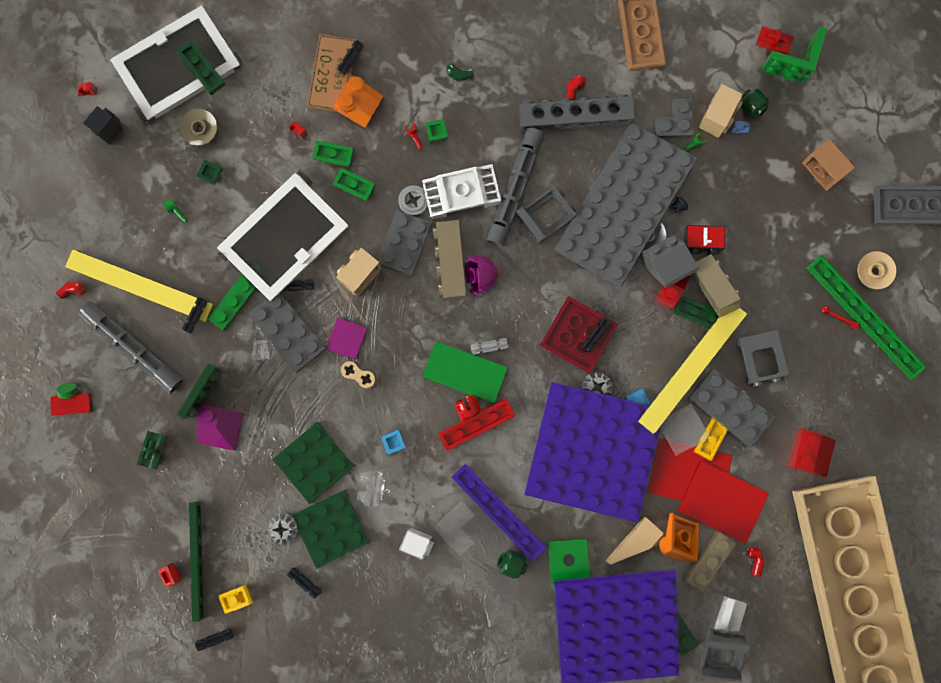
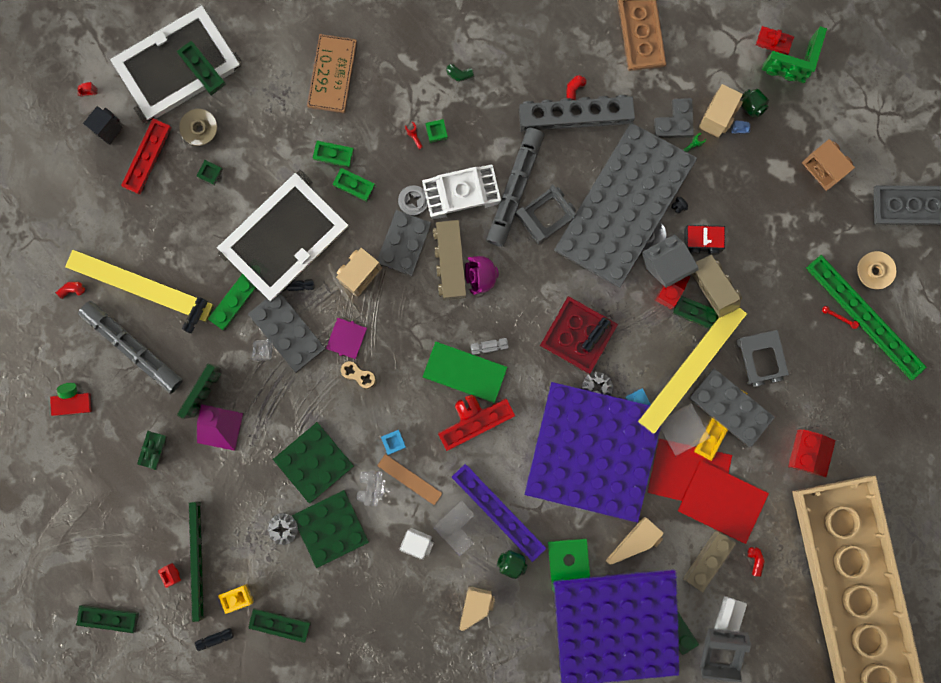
(107, 619): none -> dark green tile
(146, 156): none -> red plate
(170, 206): green hand -> none
(279, 625): none -> dark green plate
(298, 130): red tile -> none
(304, 582): black axle -> none
(350, 57): black axle -> none
(358, 101): orange slope -> none
(409, 479): none -> medium nougat sticker
(476, 606): none -> tan slope
(681, 539): orange slope -> none

